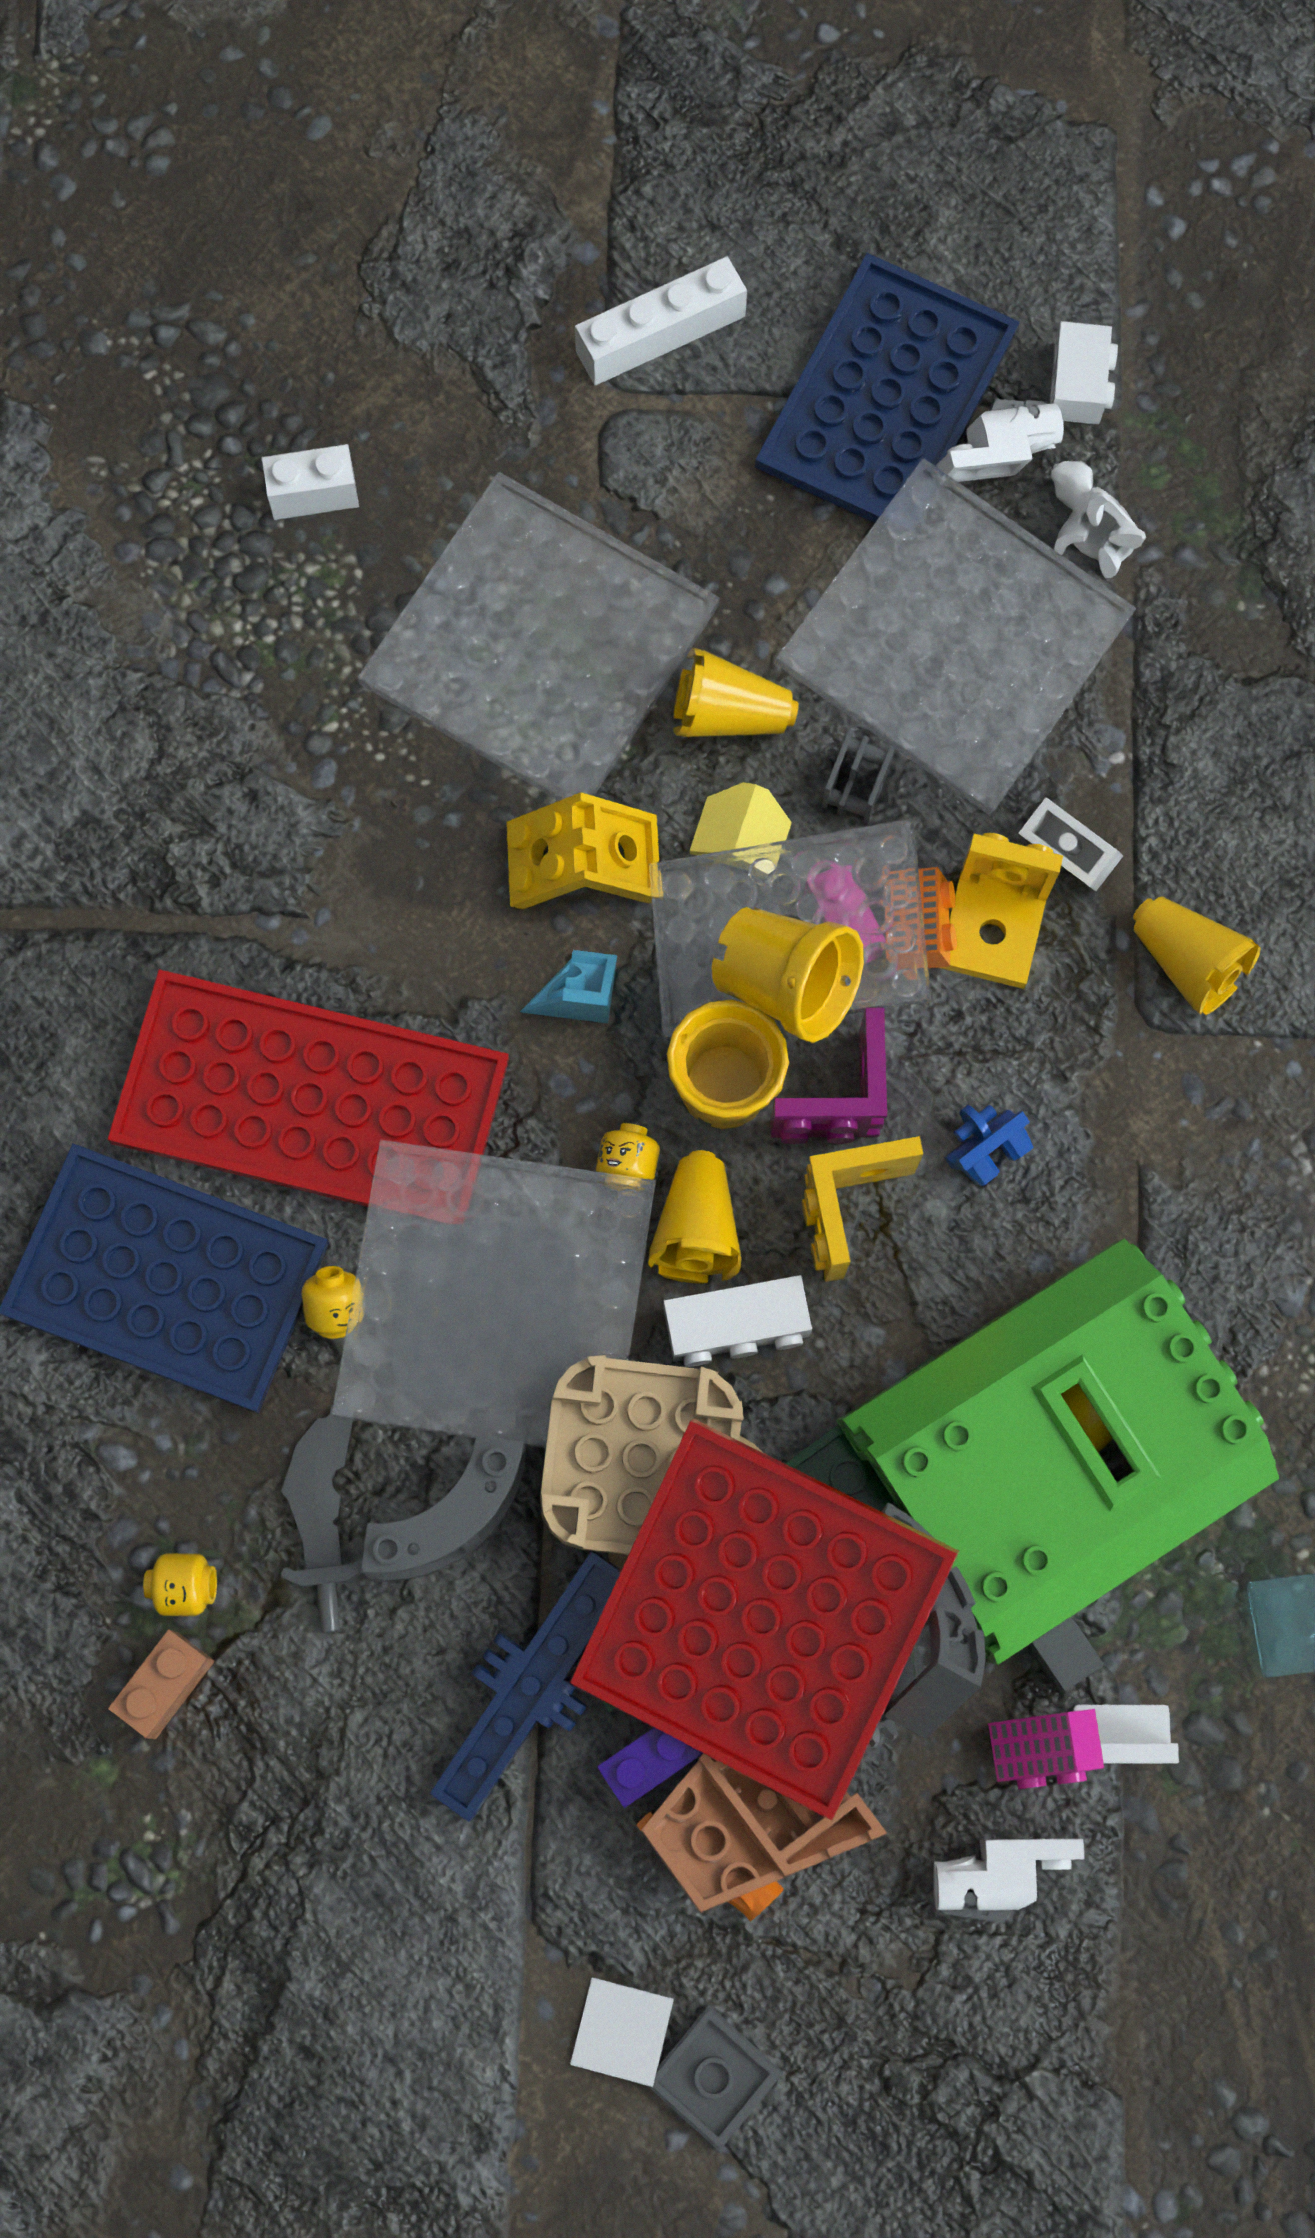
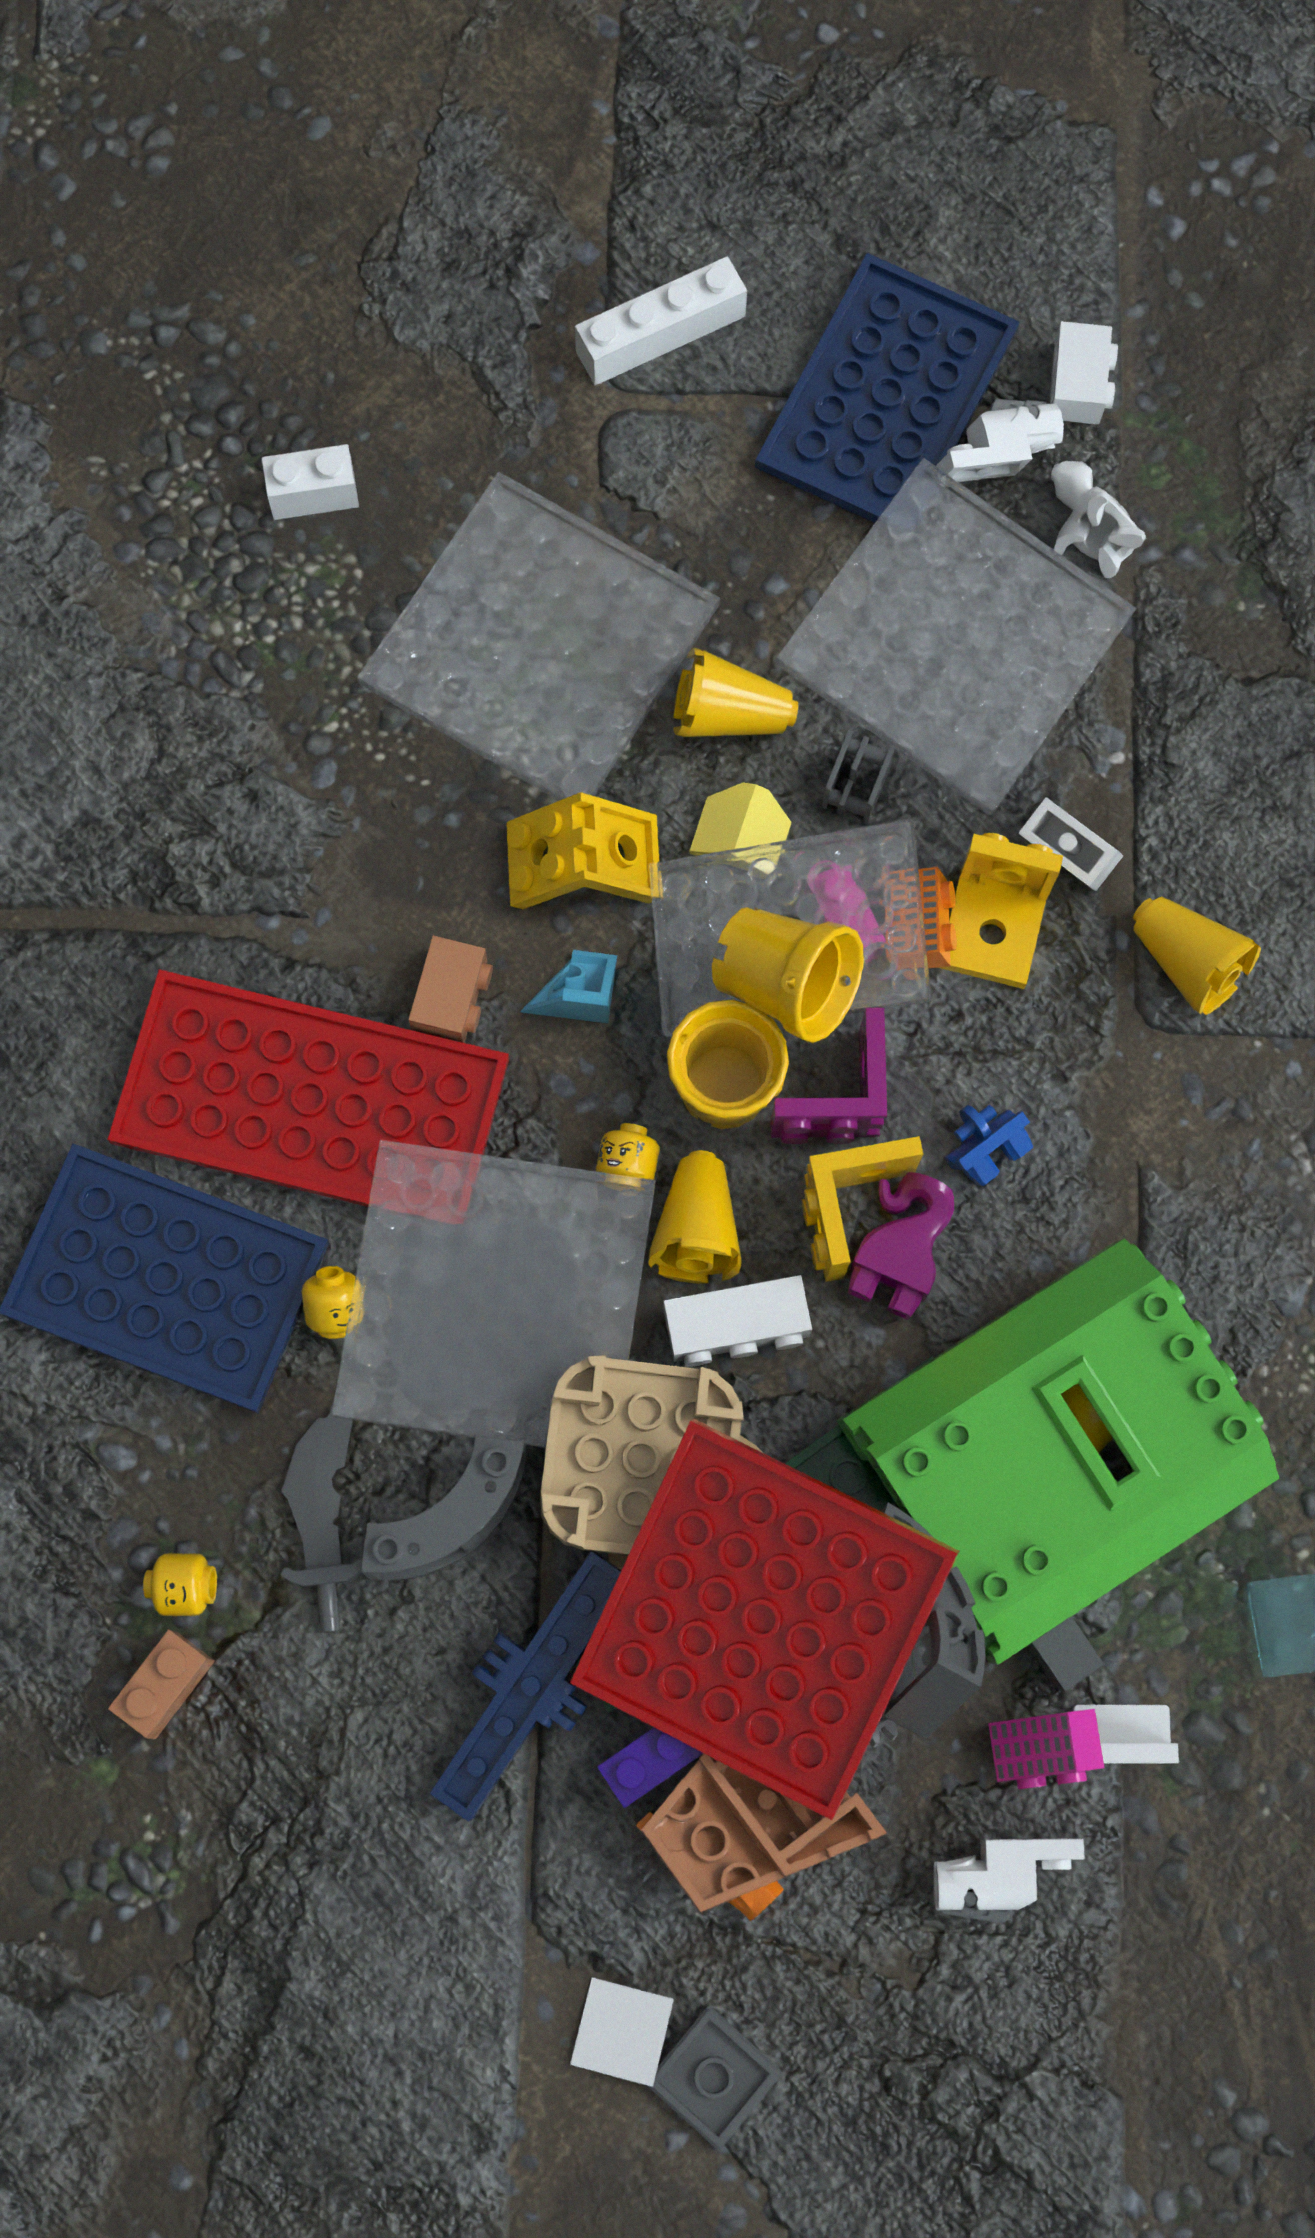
(450, 990): none -> nougat brick
(902, 1249): none -> magenta hips

